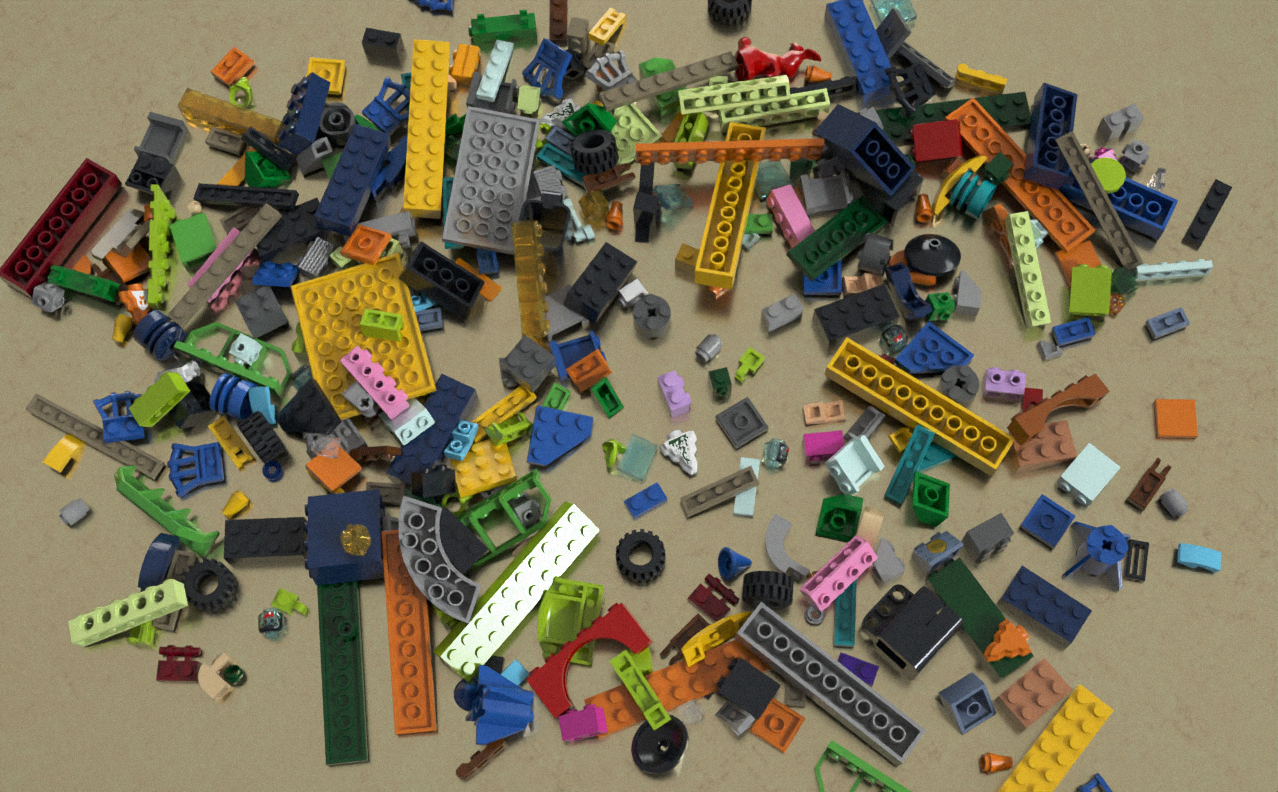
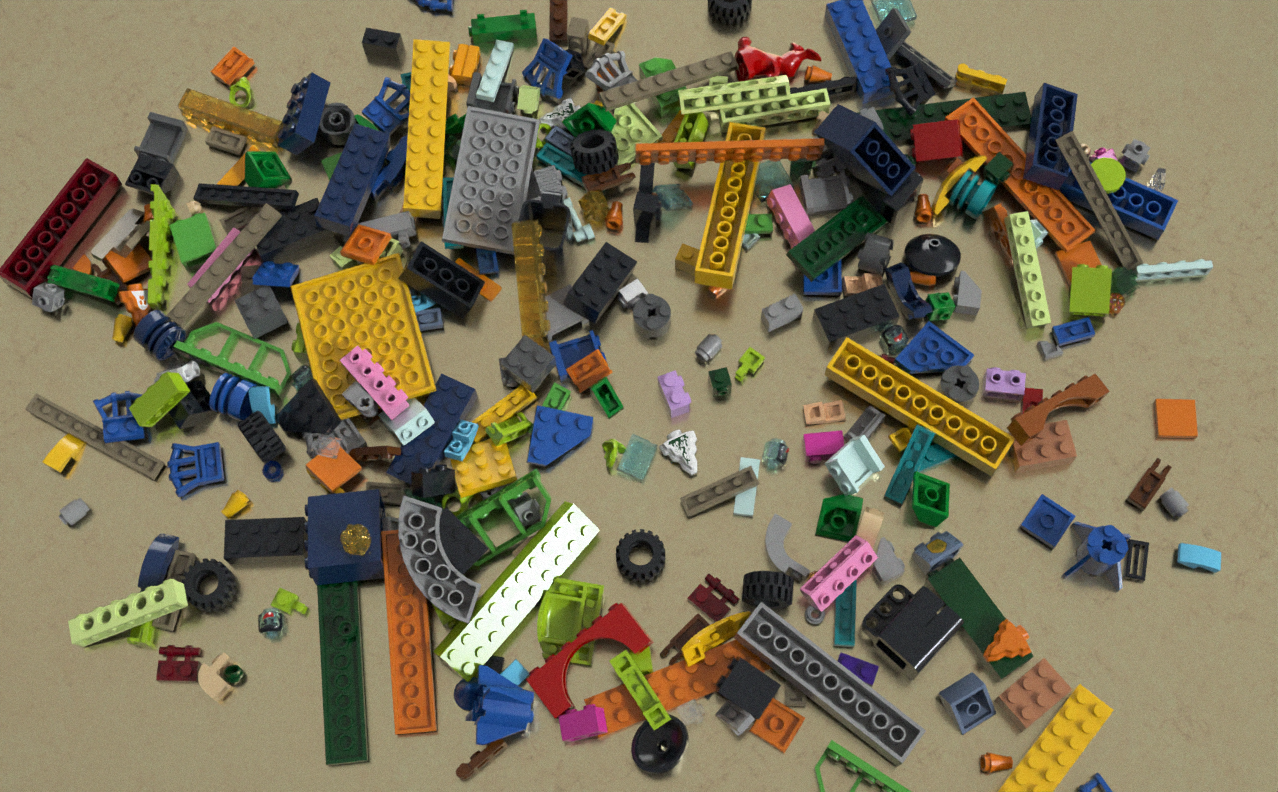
(172, 520): bright green plate -> none
(230, 441): yellow plate -> none
(245, 350): light aqua brick -> none
(268, 148): black plate -> none
(311, 157): light grey slope -> none
(317, 258): light grey brick -> none
(330, 70): yellow plate -> none
(382, 325): lime hinge -> none
(645, 500): blue plate -> none
(731, 563): blue hat -> none
(741, 422): dark grey plate -> none
(897, 258): orange tile -> none
(987, 537): dark grey brick -> none
(1044, 606): dark blue brick -> none
(1088, 475): light aqua panel -> none
(1123, 119): light grey brick -> none
(1167, 323): sand blue plate -> none
(1207, 213): black plate -> none

